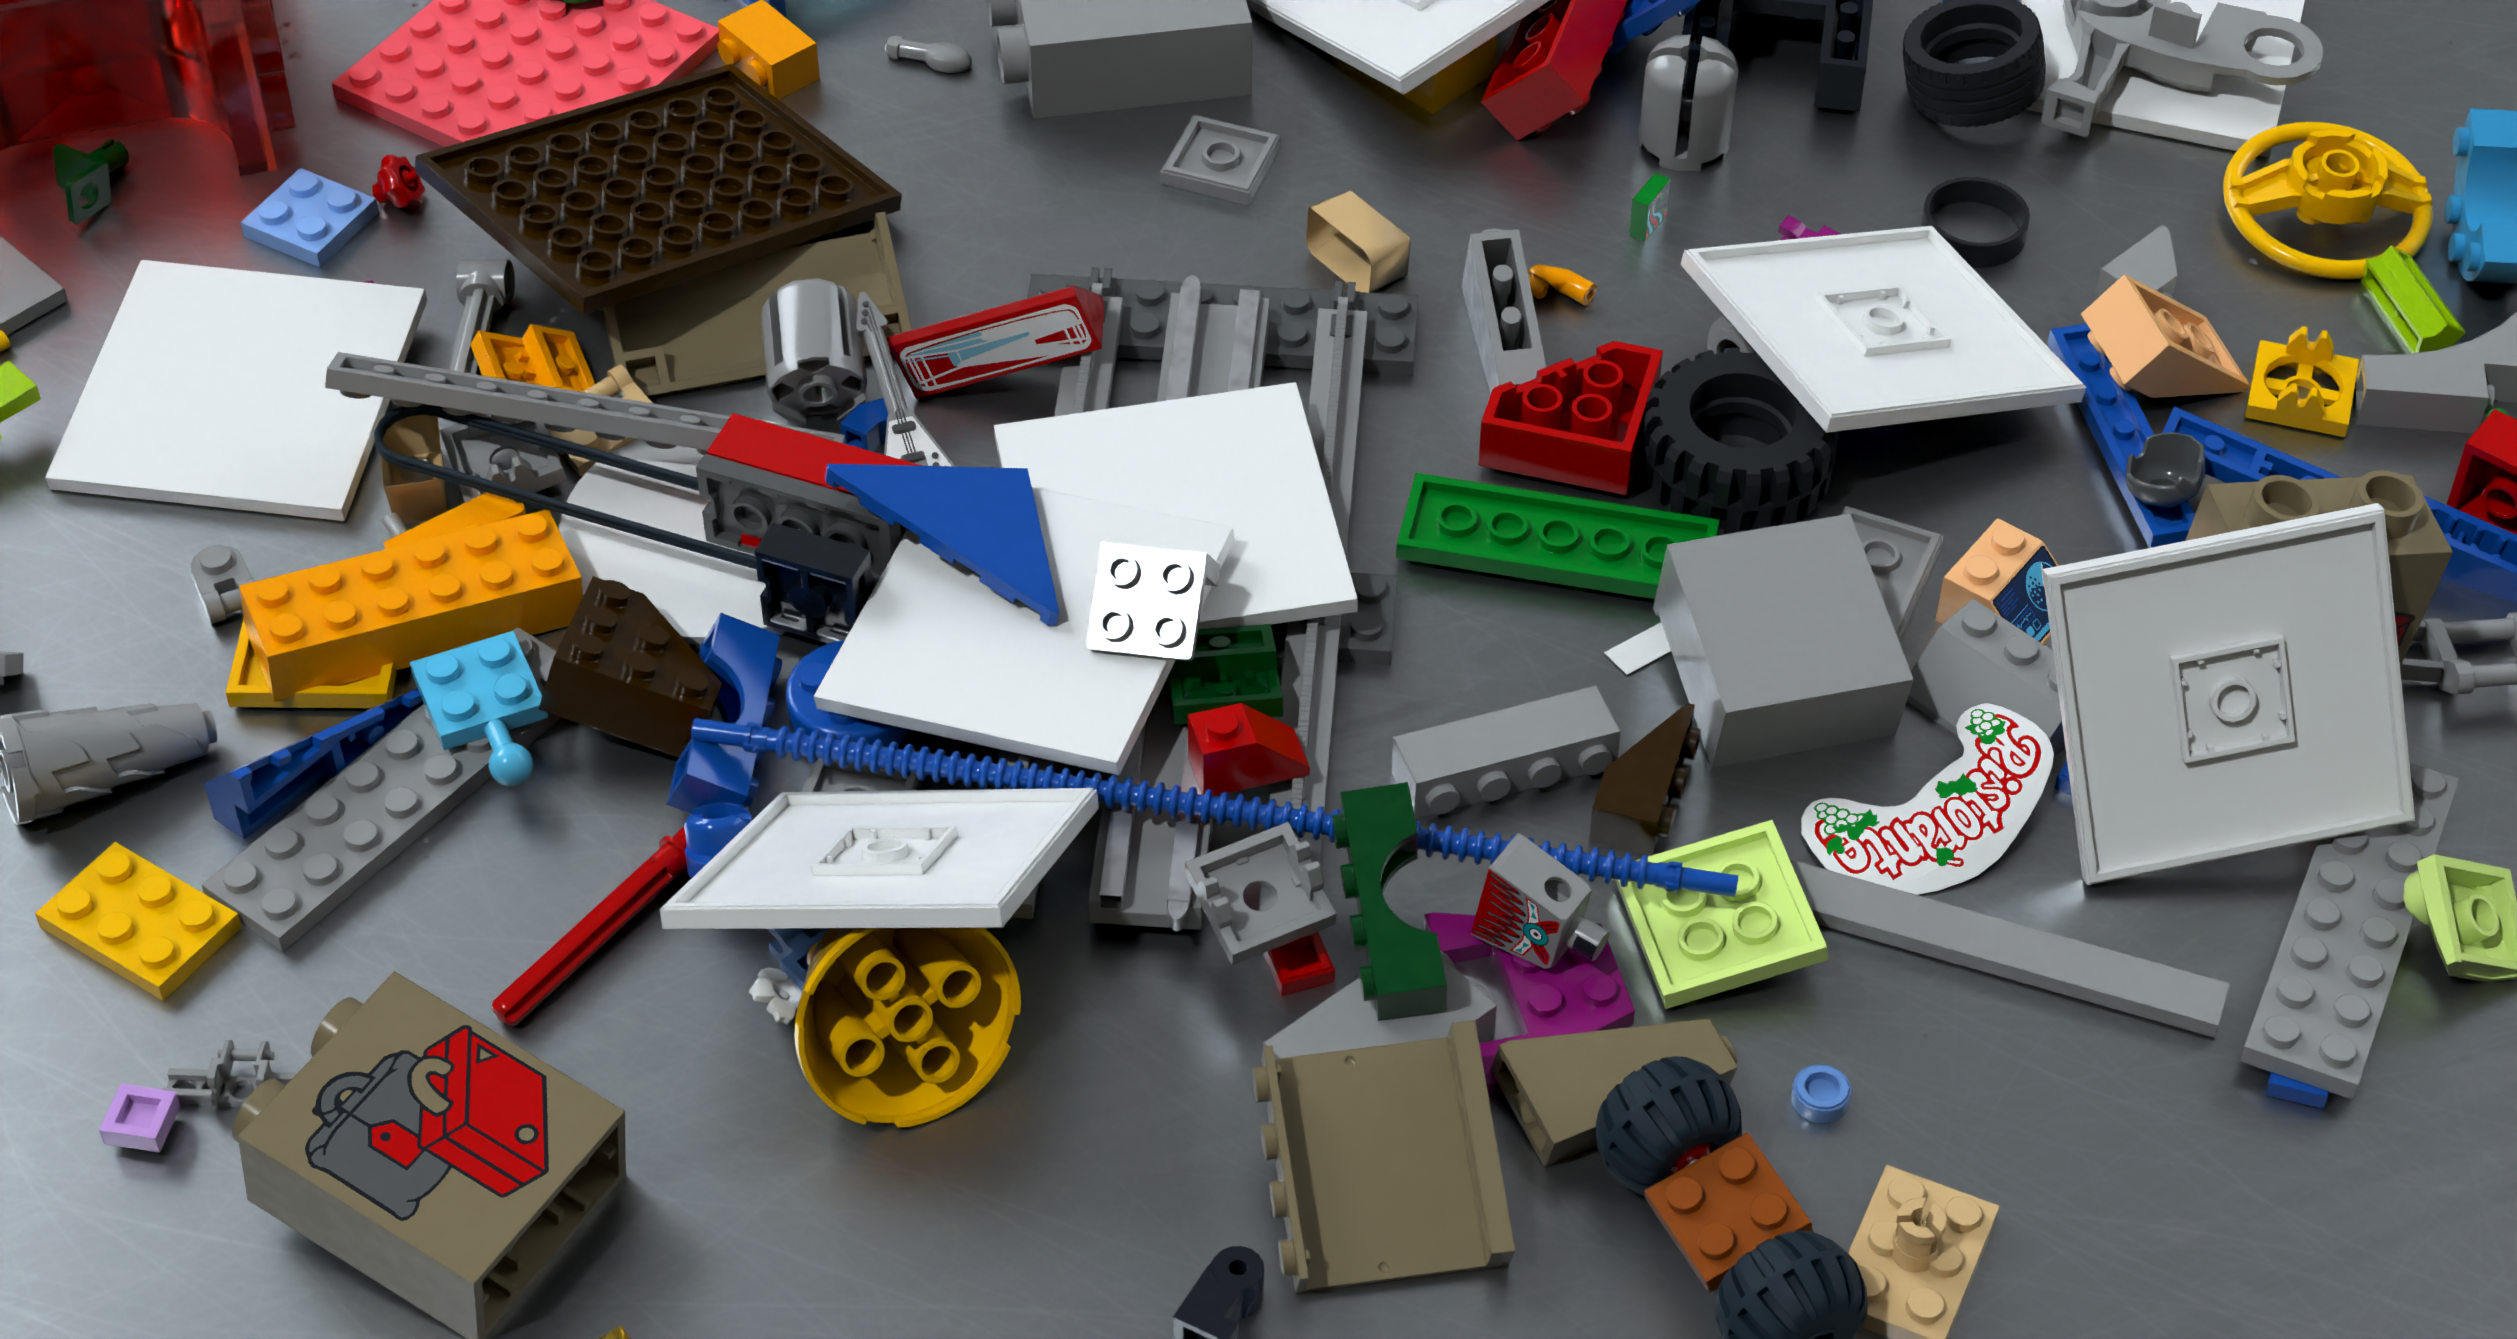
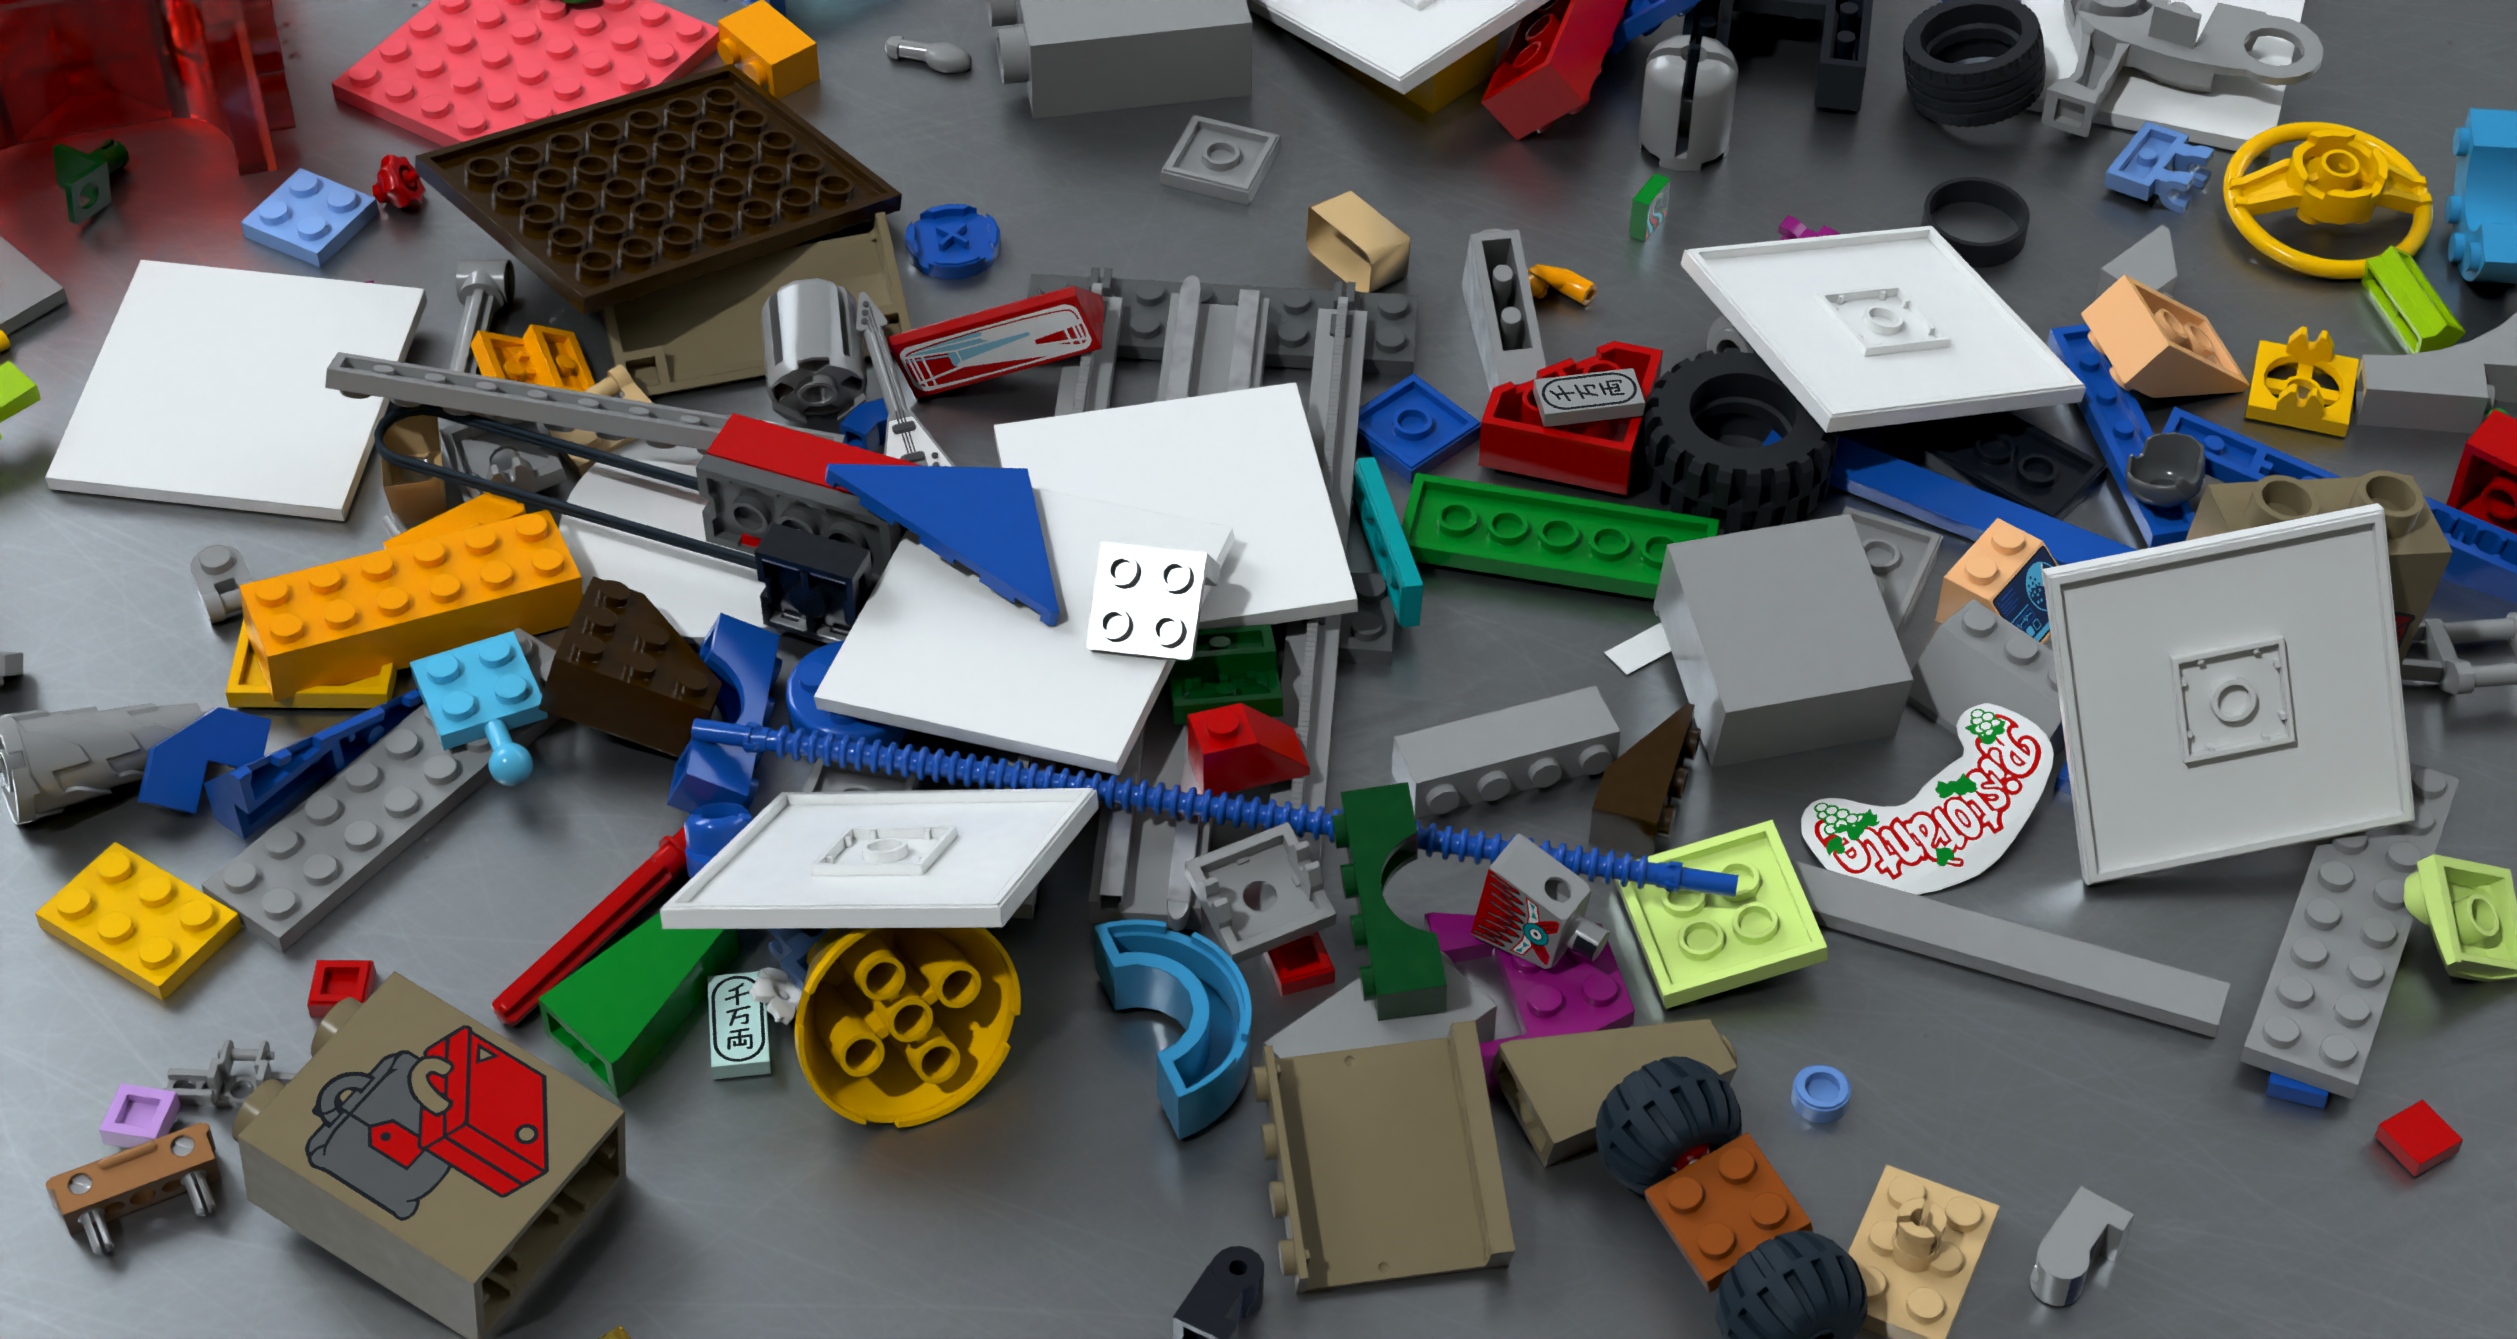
(136, 1180): none -> medium nougat piece
(179, 762): none -> blue tile
(339, 980): none -> red tile
(634, 998): none -> green slope
(737, 1027): none -> light aqua tile
(952, 242): none -> blue tile
(1199, 988): none -> dark azure brick
(1387, 542): none -> teal tile
(1414, 428): none -> blue tile
(1588, 397): none -> light grey tile
(1953, 503): none -> blue tile
(2003, 458): none -> black tile
(2081, 1233): none -> light grey leg
(2148, 163): none -> medium blue plate
(2418, 1138): none -> red tile

